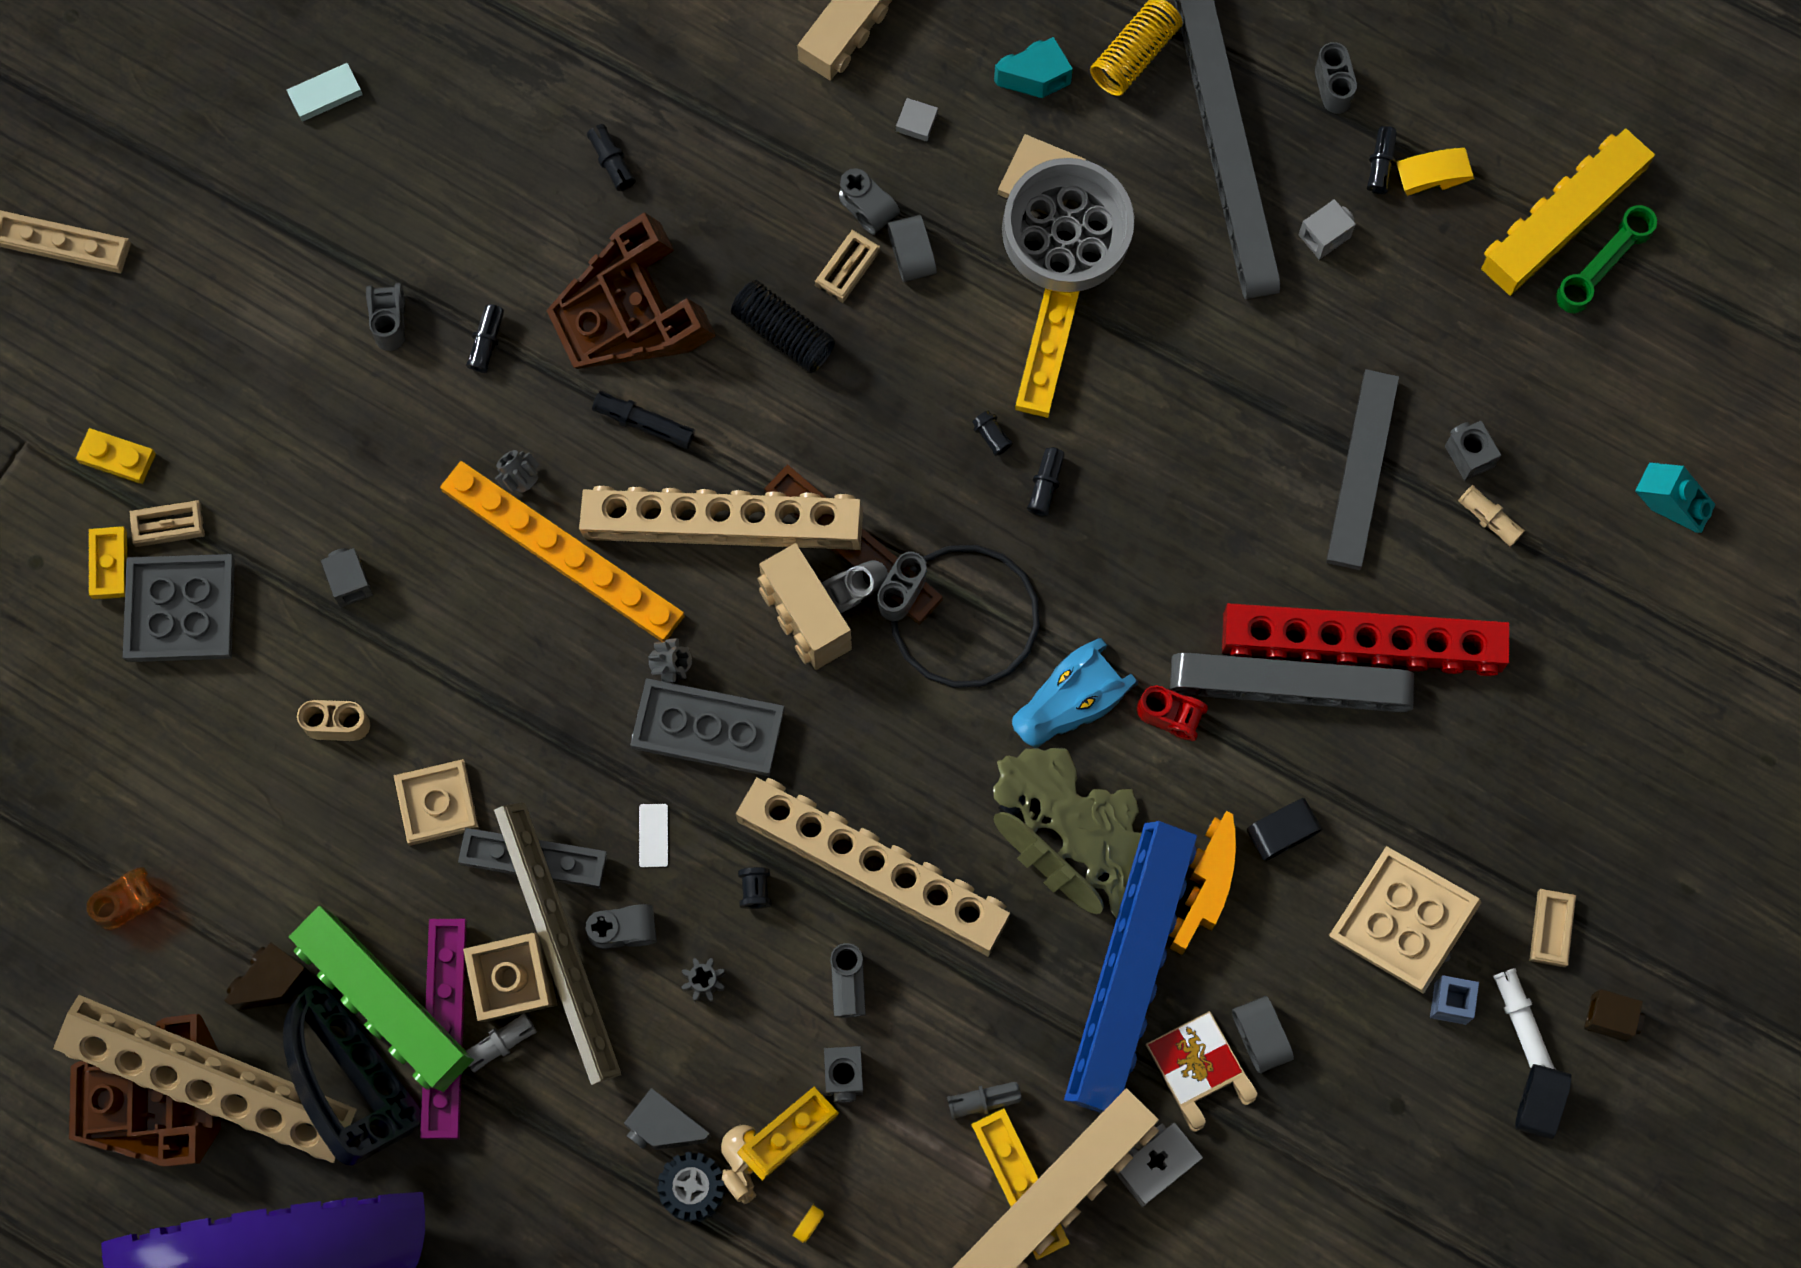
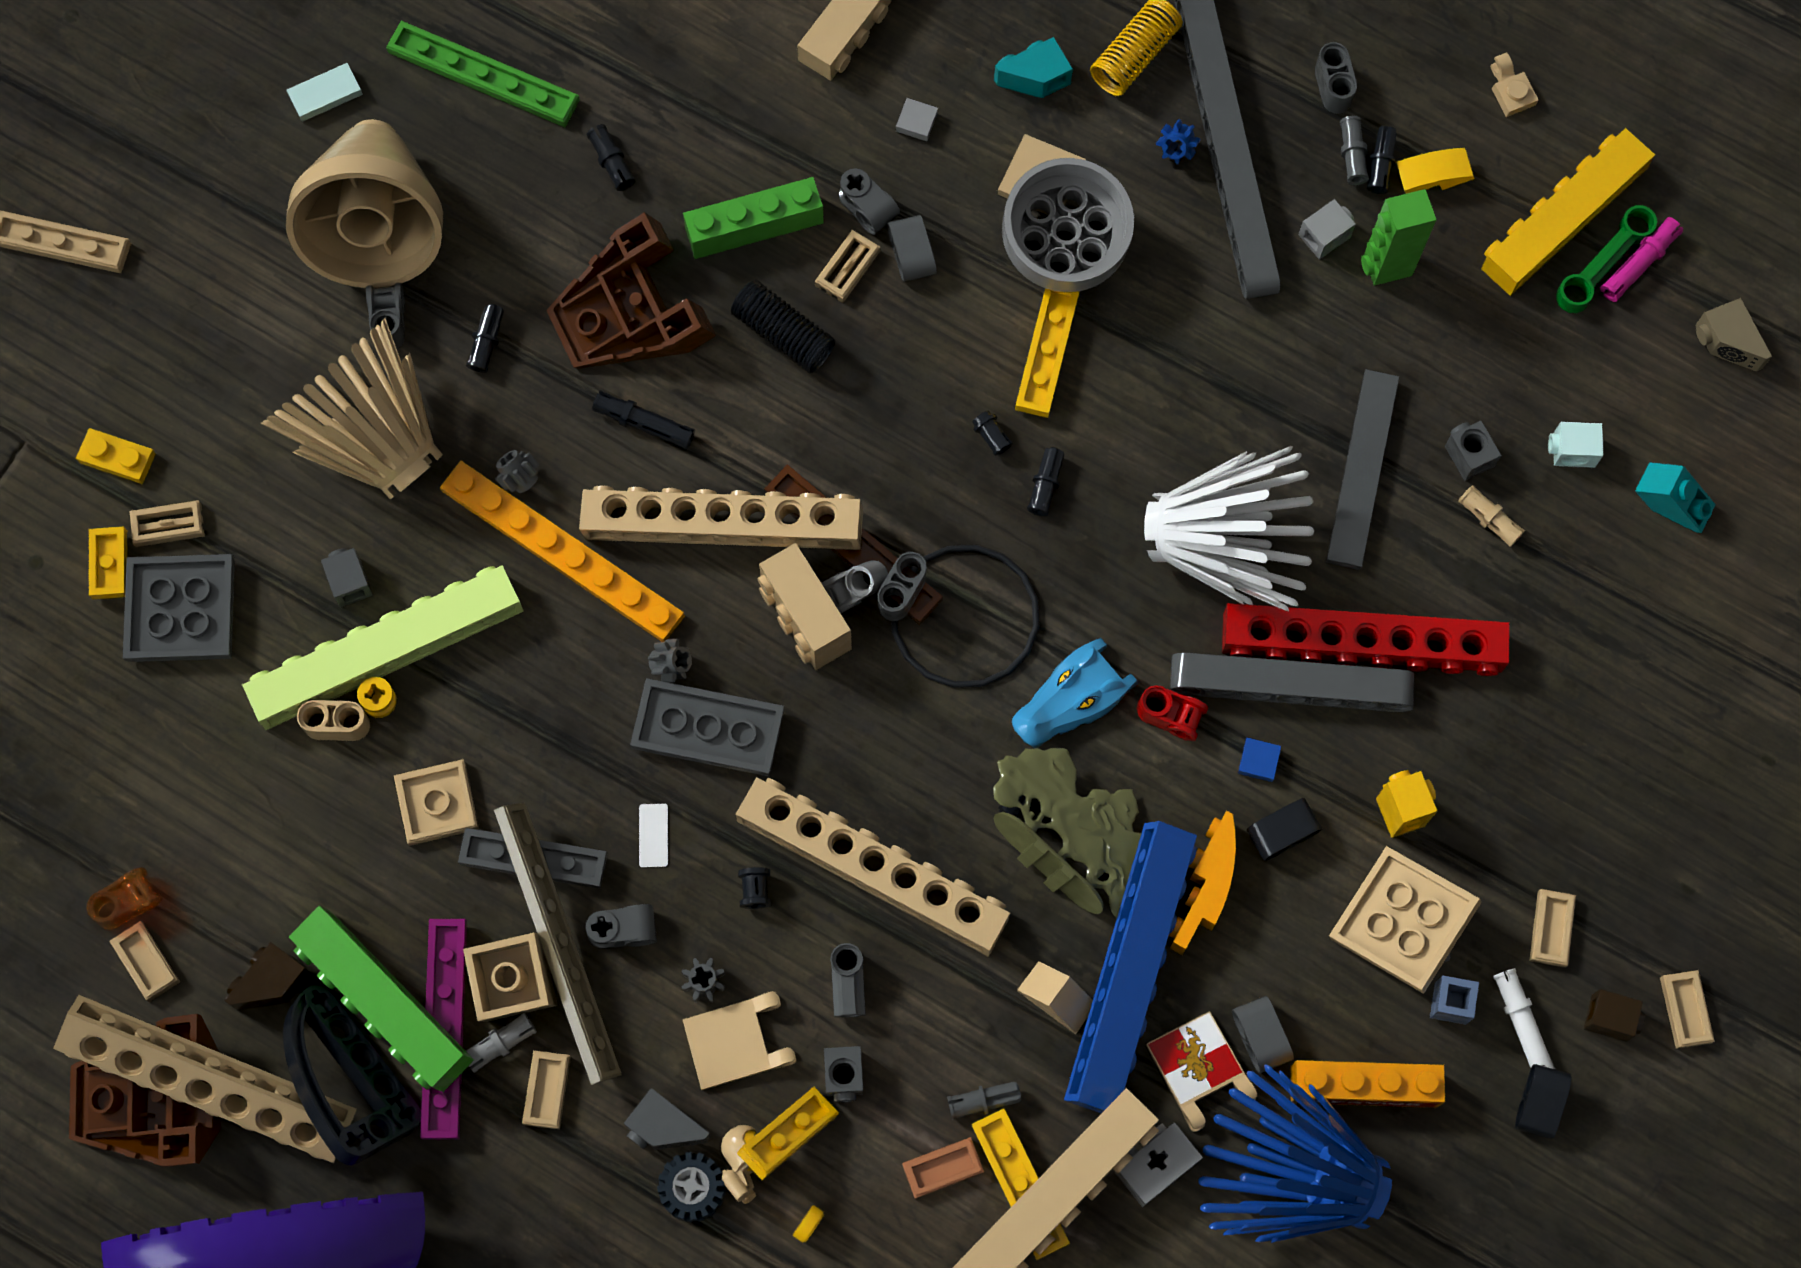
(144, 961): none -> tan tile
(365, 211): none -> tan cone
(378, 454): none -> tan plant
(379, 704): none -> yellow wheel
(384, 646): none -> yellowish green brick
(483, 73): none -> bright green tile
(546, 1090): none -> tan tile
(730, 1042): none -> tan flag
(753, 217): none -> bright green brick
(942, 1168): none -> nougat tile
(1057, 996): none -> tan slope
(1178, 132): none -> blue gear
(1196, 517): none -> white plant
(1259, 759): none -> blue tile
(1334, 1175): none -> blue plant
(1354, 150): none -> dark grey pin
(1372, 1083): none -> light orange brick
(1399, 237): none -> bright green brick
(1406, 802): none -> yellow brick
(1511, 90): none -> tan plate
(1576, 444): none -> light aqua brick
(1650, 249): none -> dark pink pin
(1687, 1009): none -> tan tile
(1733, 336): none -> dark tan slope

